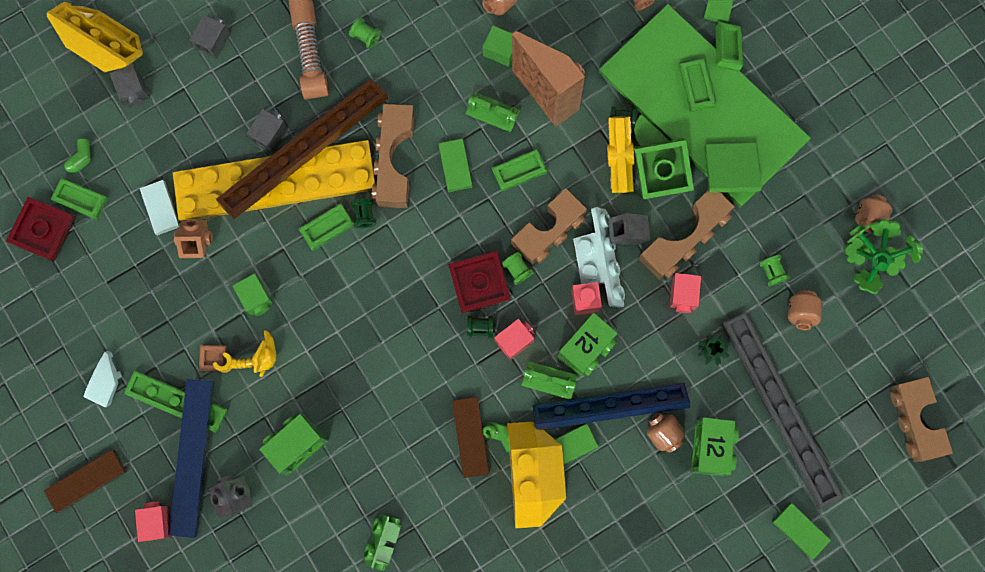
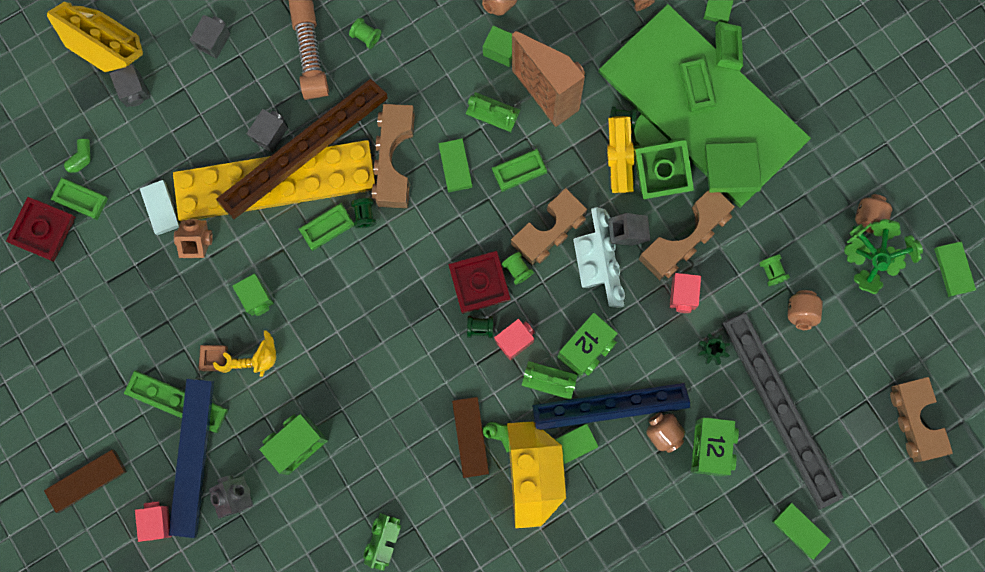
(103, 381): light aqua slope -> none
(586, 298): coral brick -> none
(955, 269): none -> bright green tile

